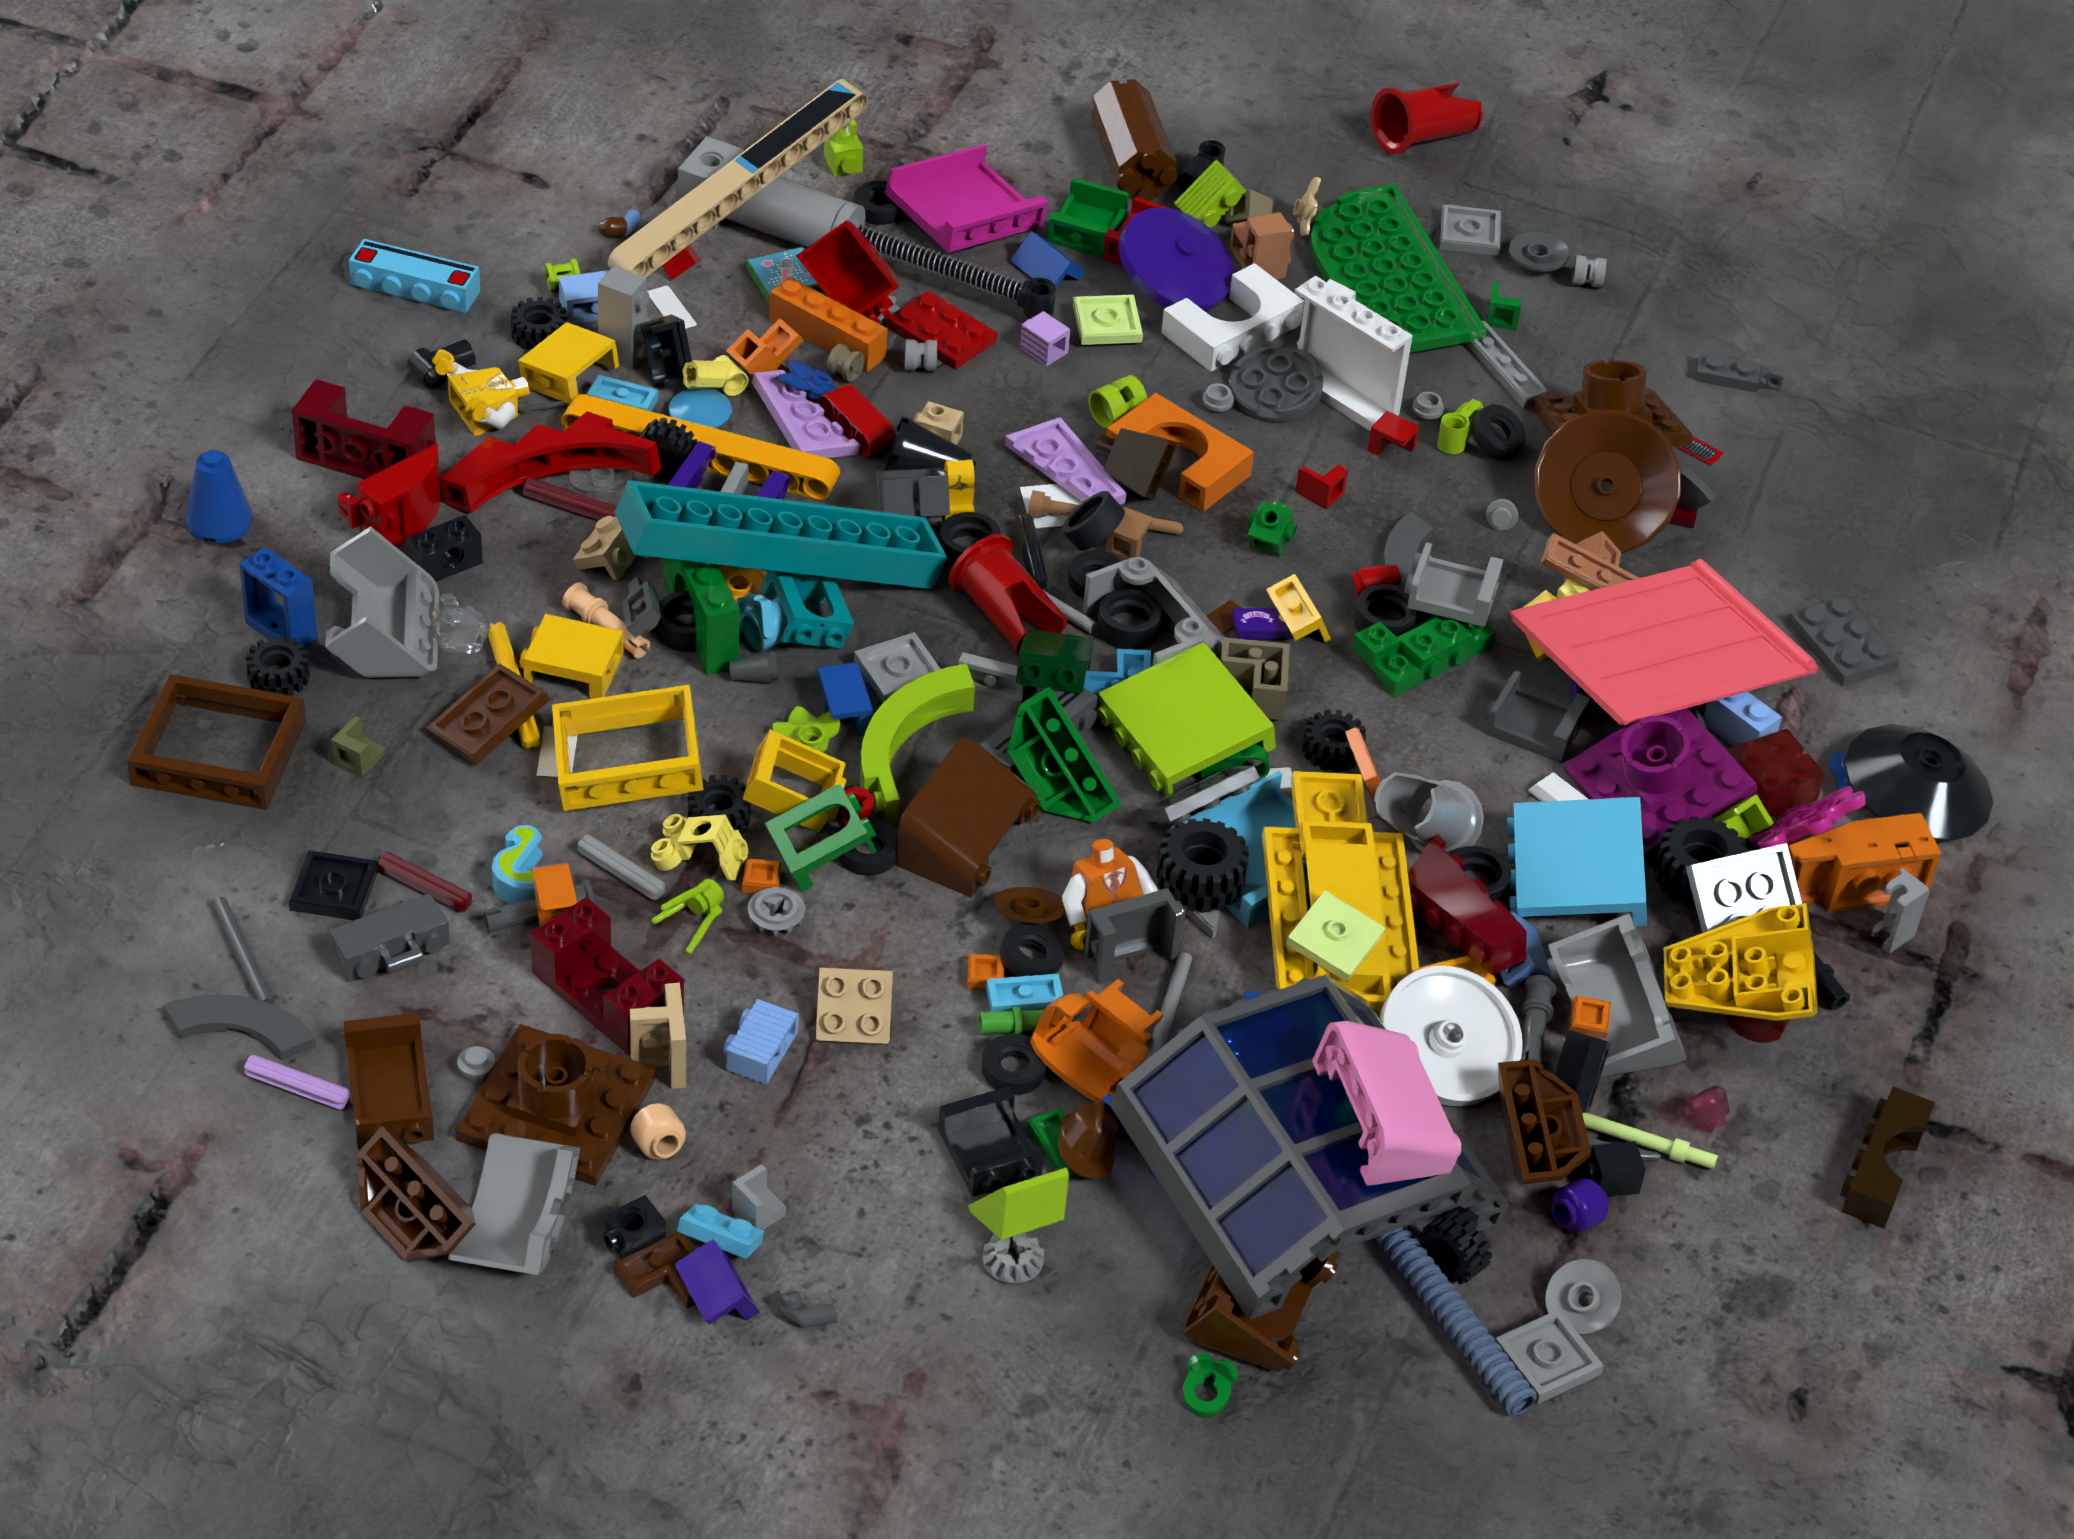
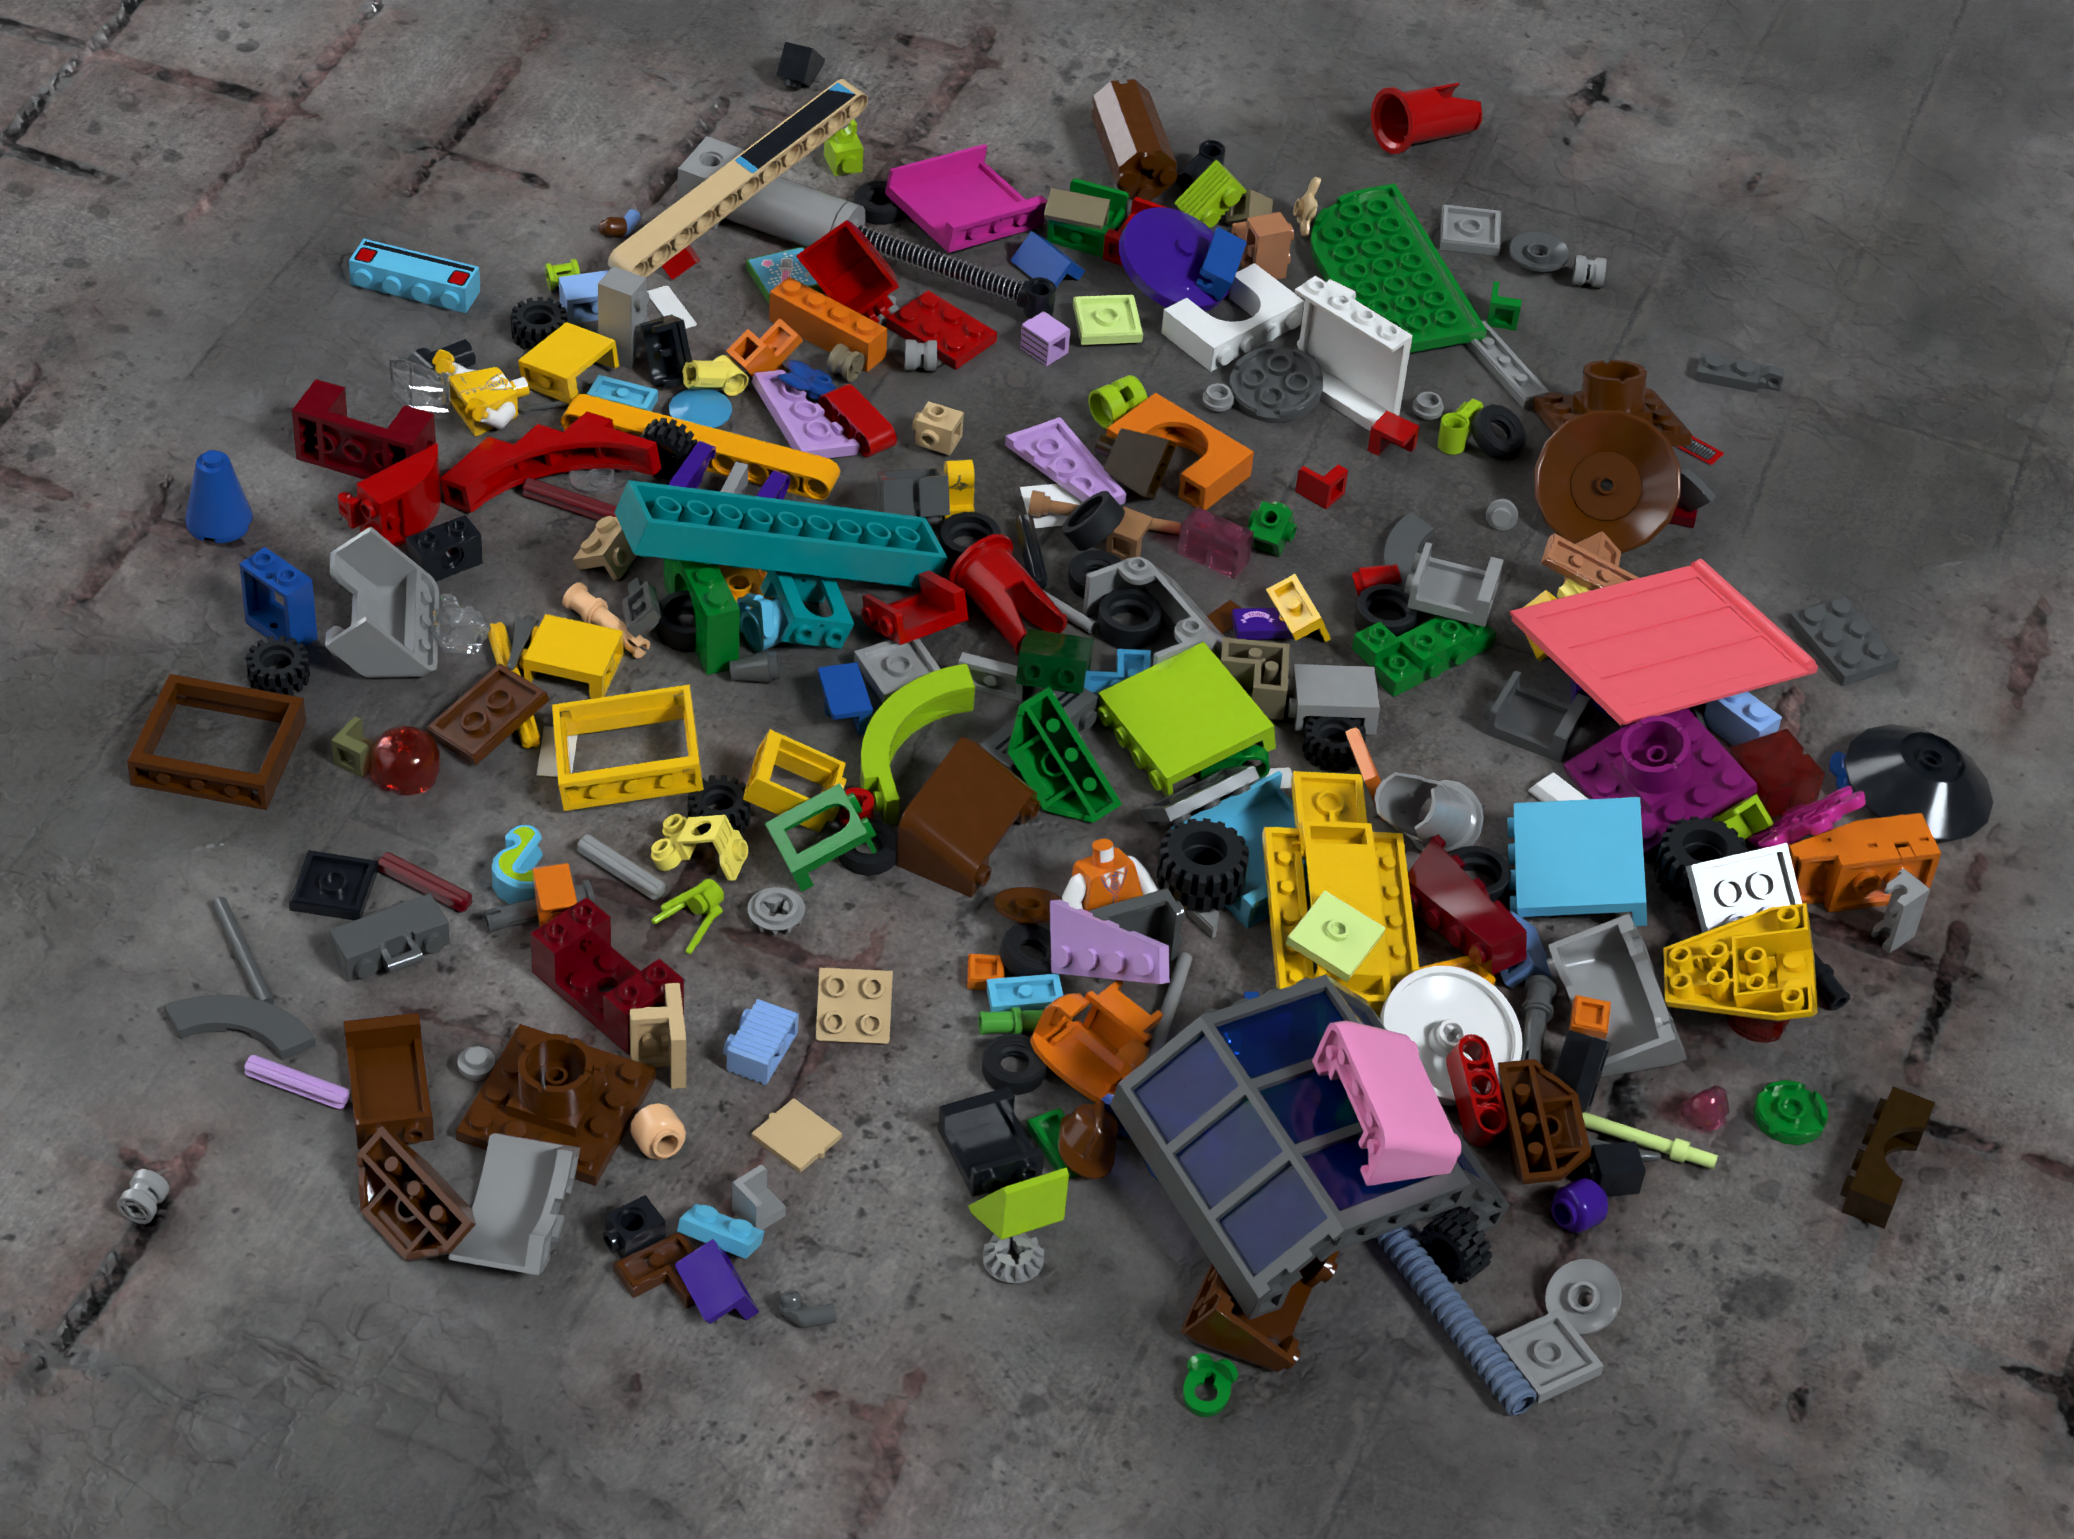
(141, 1200): none -> light grey wheel
(405, 760): none -> clear red cylinder
(419, 386): none -> clear slope
(521, 638): none -> dark grey piece
(760, 875): orange tile -> none
(796, 1135): none -> tan piece
(799, 65): none -> black slope
(808, 729): lime plate -> none
(921, 448): black cone -> none
(931, 610): none -> red panel
(1077, 209): none -> dark tan panel
(1103, 950): none -> lavender wing
(1221, 263): none -> blue hinge
(1228, 542): none -> clear pink piece
(1333, 693): none -> light grey panel
(1471, 1105): none -> red beam
(1790, 1112): none -> green tile

